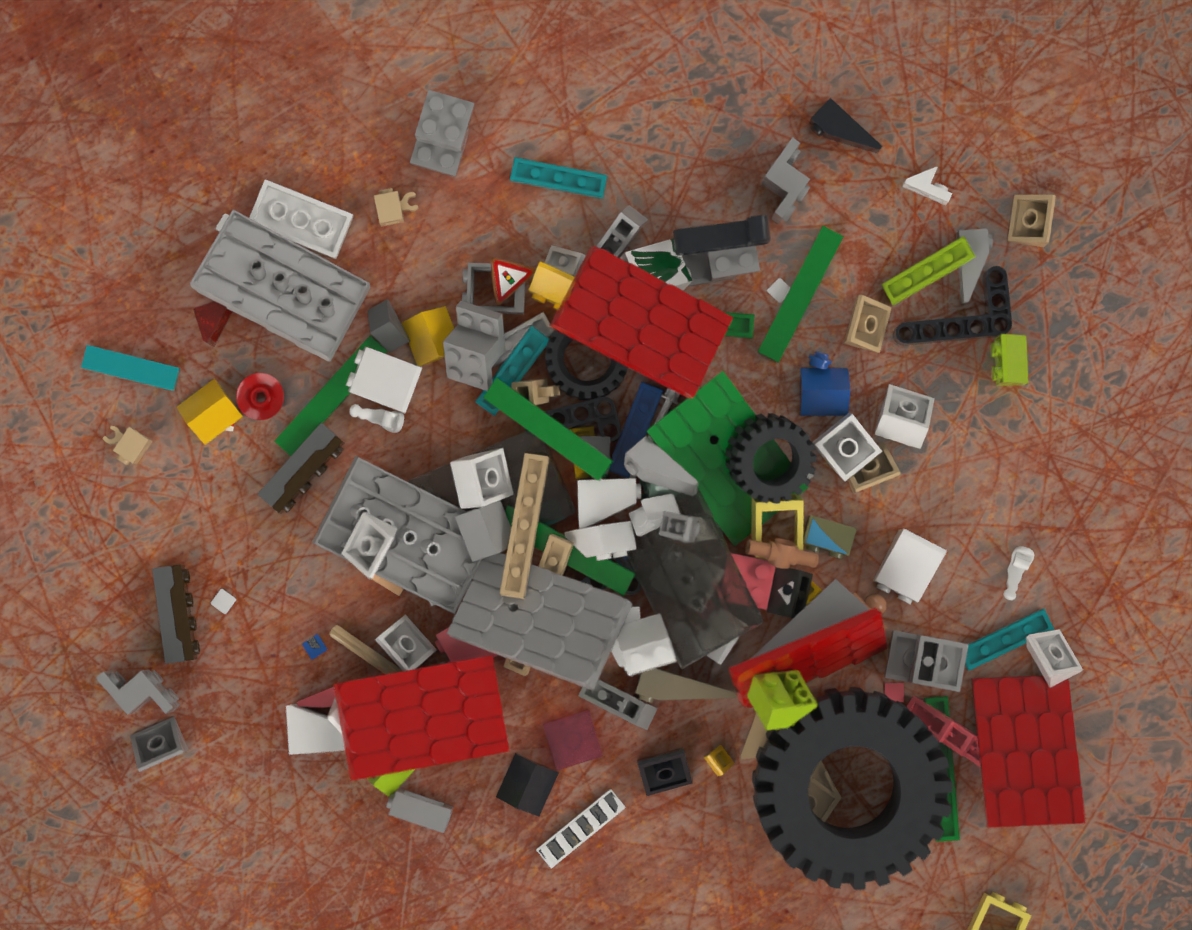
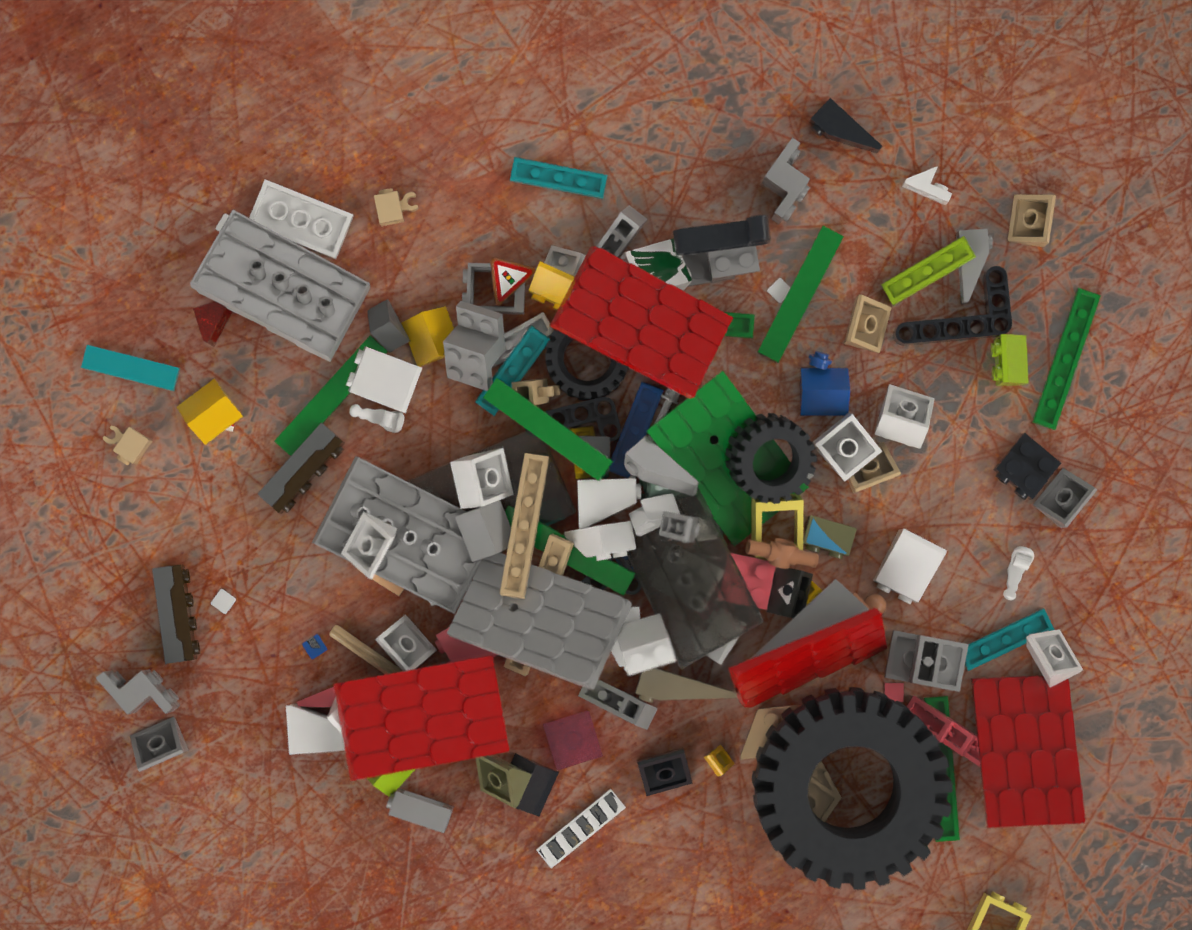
(247, 396): red dish -> none
(442, 133): light grey bracket -> none
(502, 779): none -> olive slope
(780, 698): lime slope -> none
(1026, 467): none -> black plate
(1064, 498): none -> light grey slope
(1066, 359): none -> green tile

